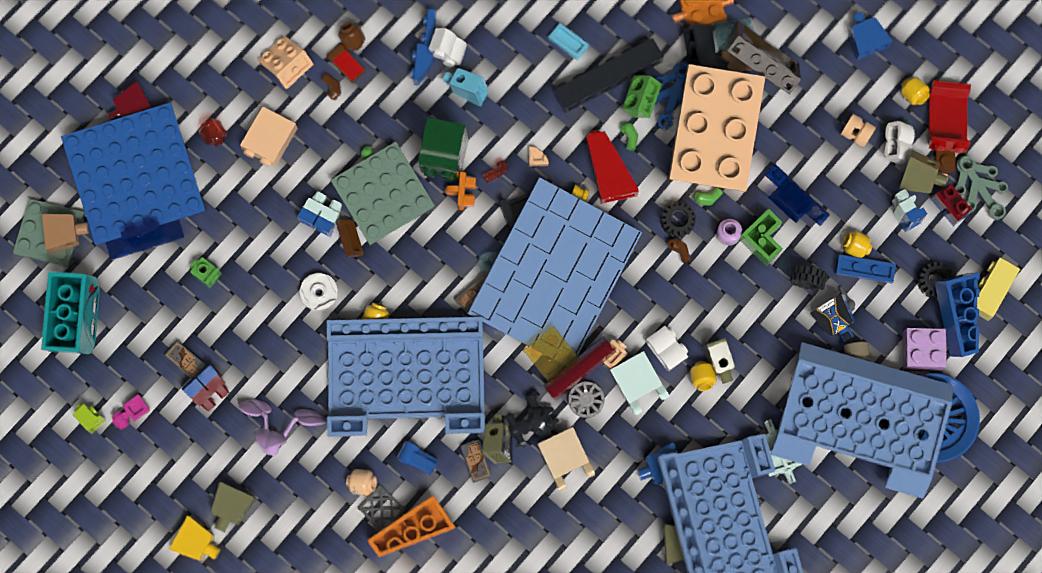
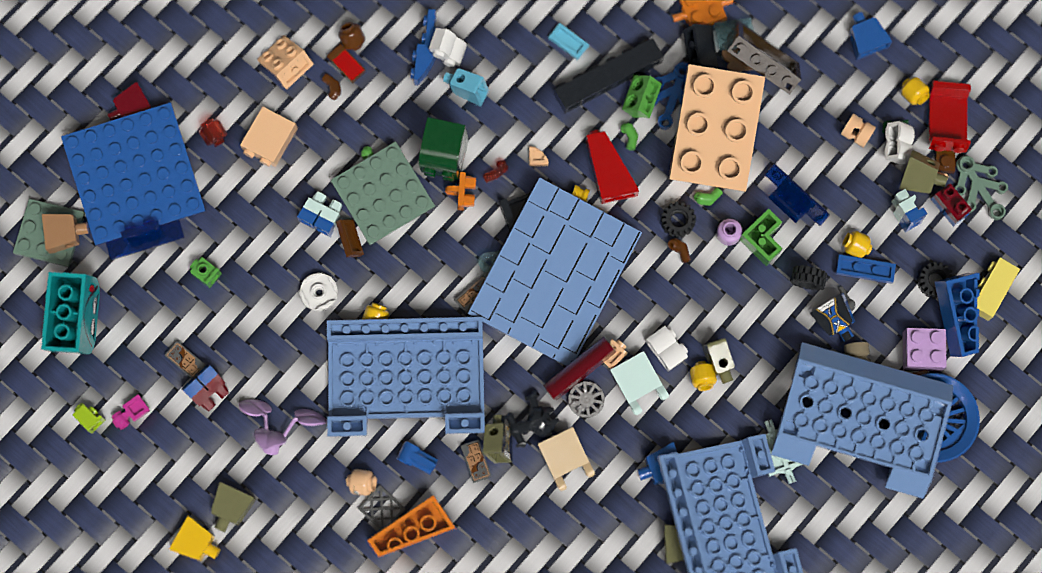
(550, 353): clear yellow plate -> none

